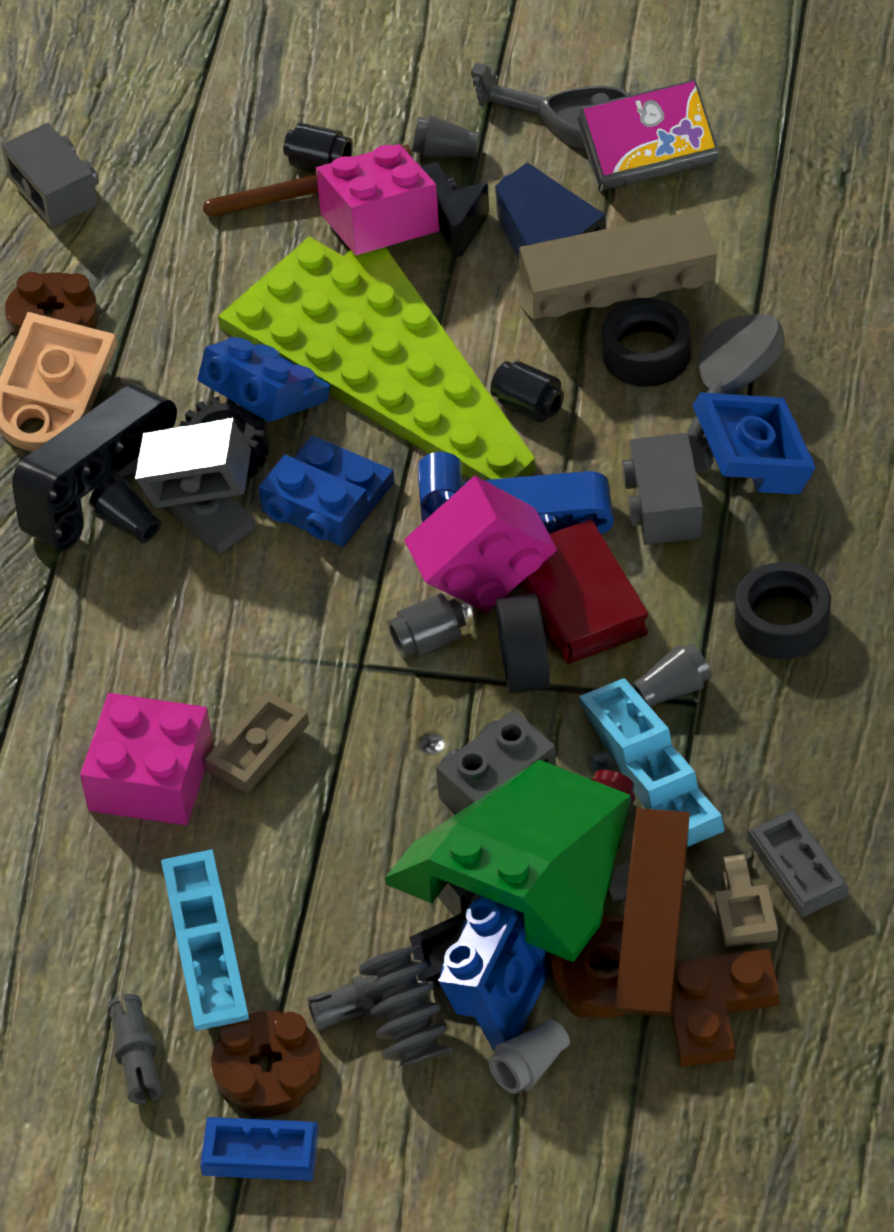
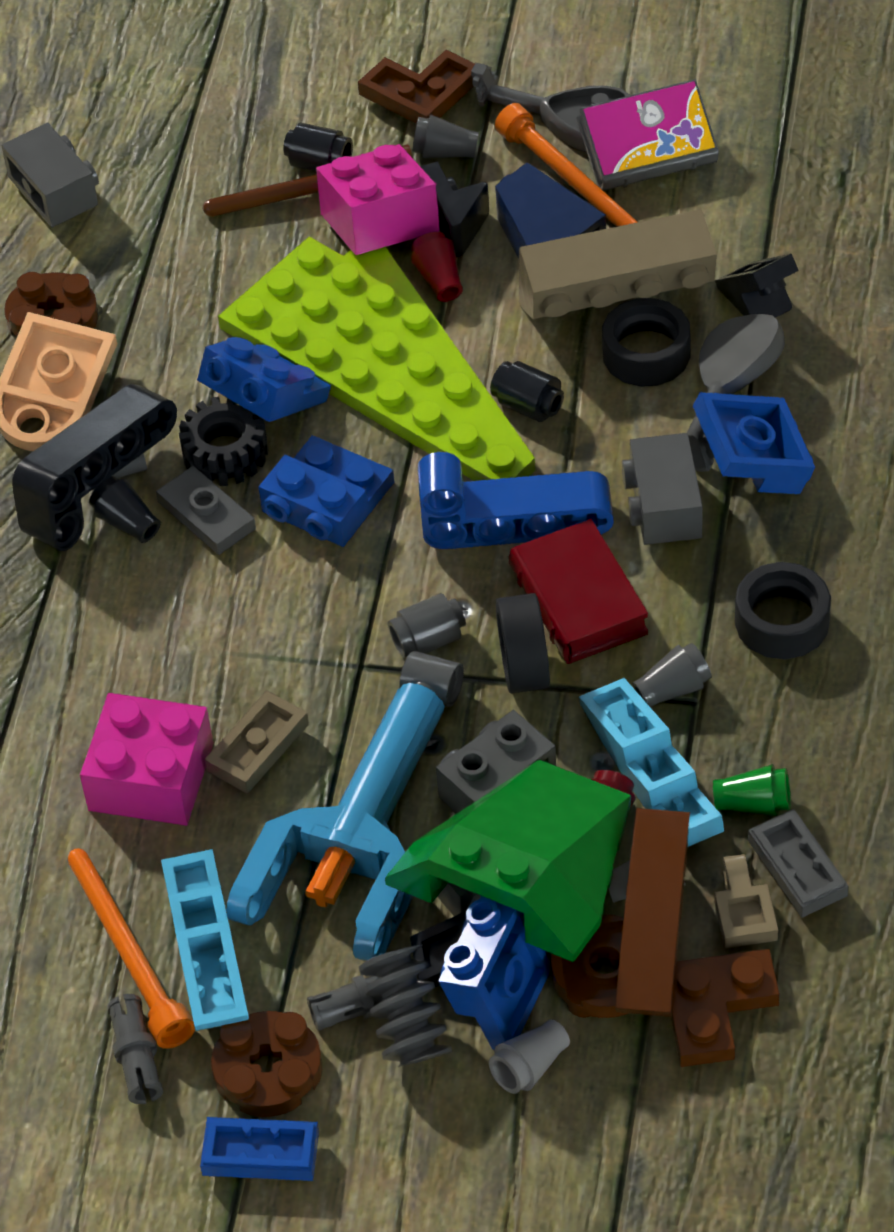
(168, 1020): none -> orange piece
(193, 463): brick -> none
(356, 831): none -> dark azure piece
(418, 94): none -> reddish brown plate
(437, 263): none -> dark red cone
(480, 544): dark pink brick -> none
(518, 126): none -> orange piece
(755, 791): none -> green cone
(760, 286): none -> black slope

